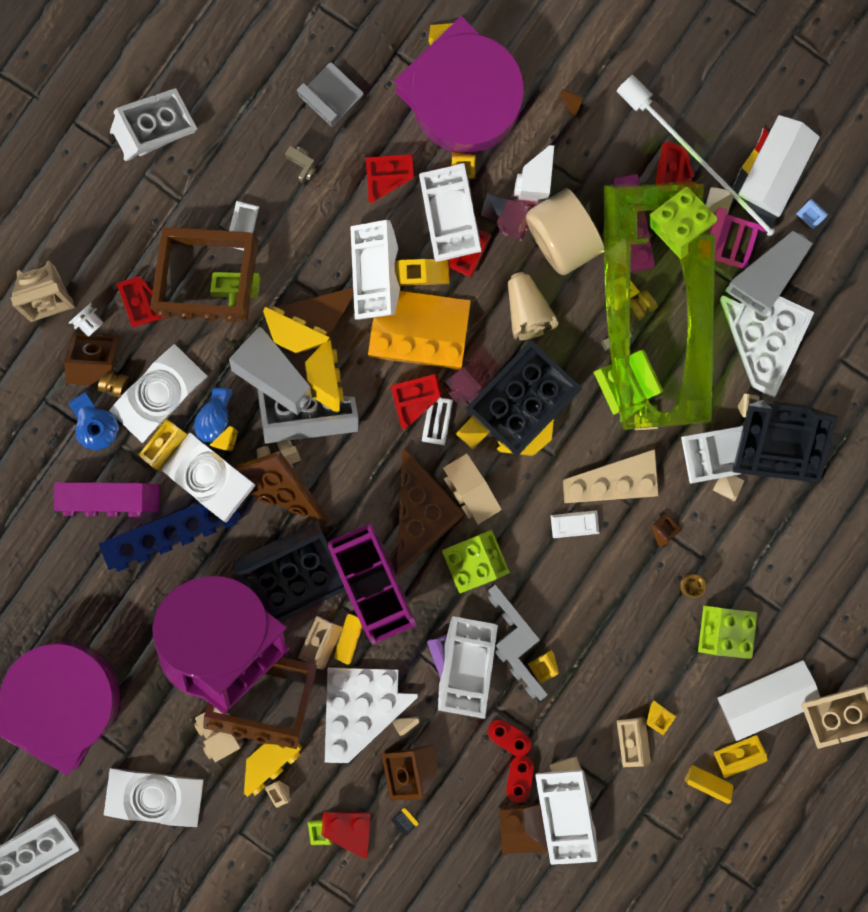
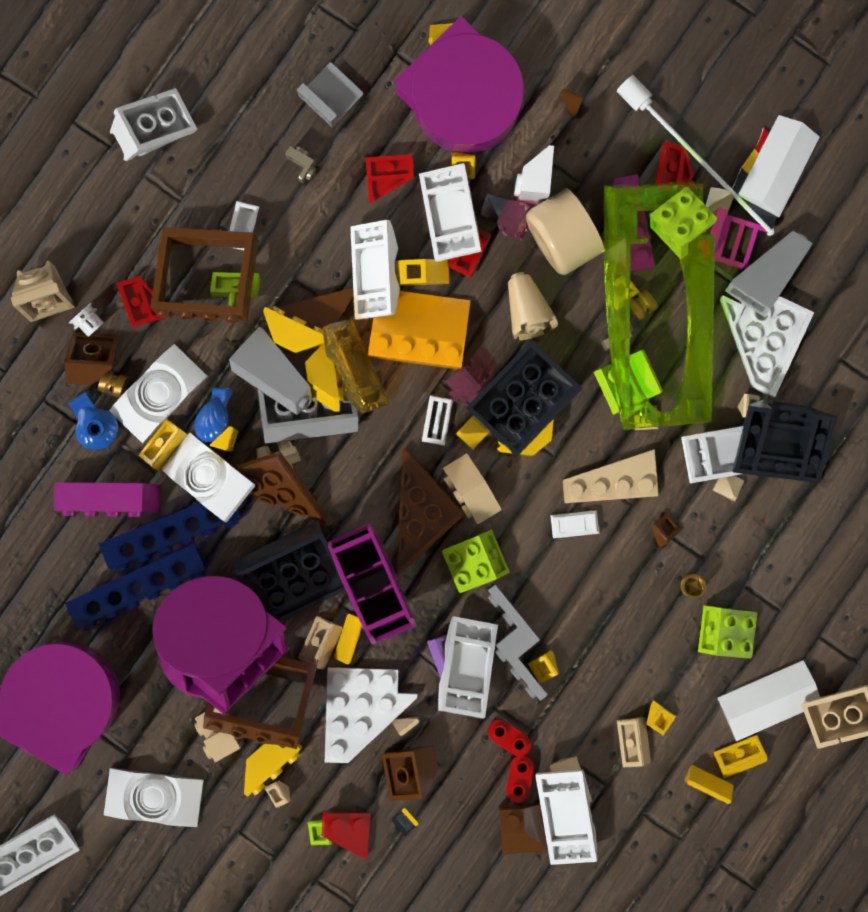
(80, 606): none -> clear blue brick
(354, 366): none -> clear yellow slope
(415, 398): red wing -> none
(812, 213): light blue slope -> none

